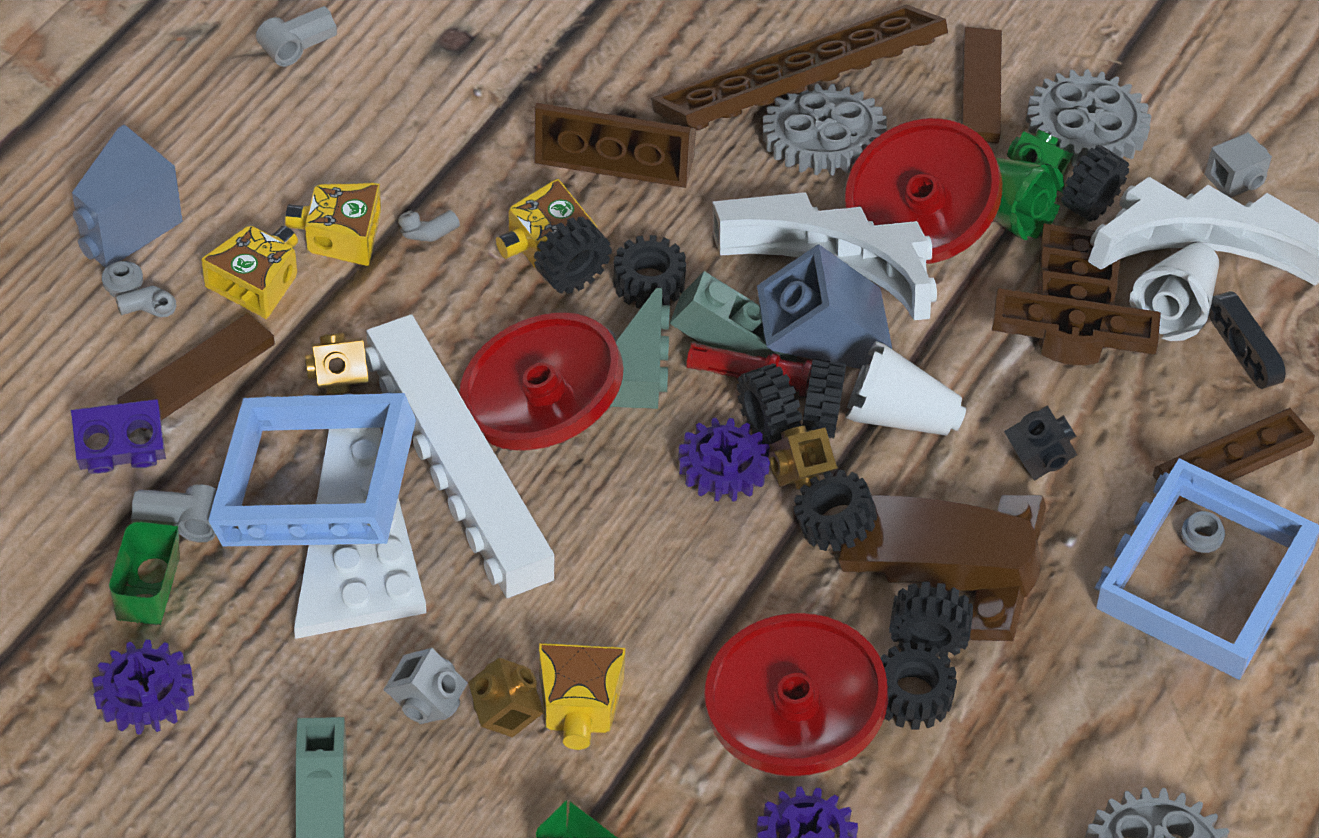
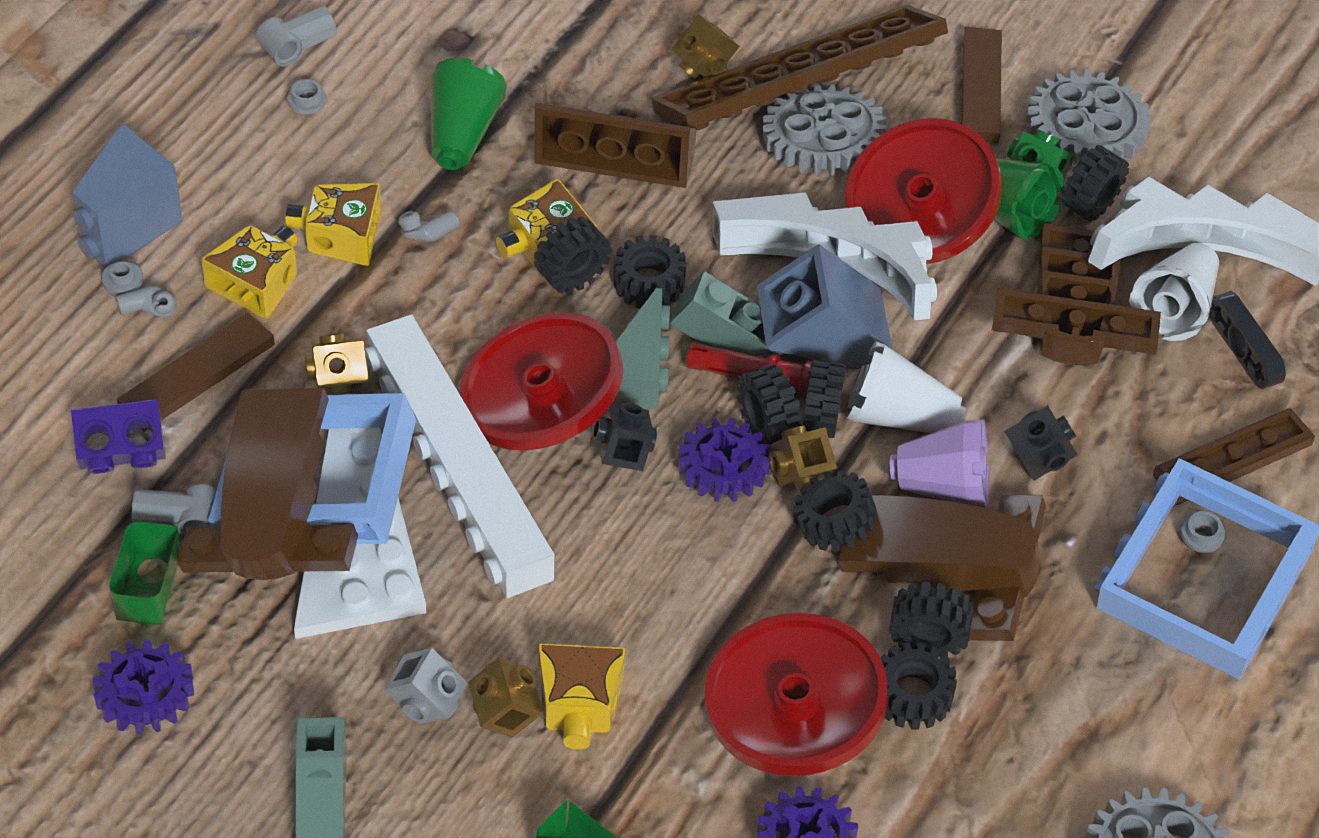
(271, 494): none -> reddish brown slope
(306, 97): none -> light grey plate
(462, 109): none -> green cone
(625, 436): none -> black brick
(704, 48): none -> pearl gold brick
(946, 464): none -> lavender cone
(1238, 165): light grey brick -> none

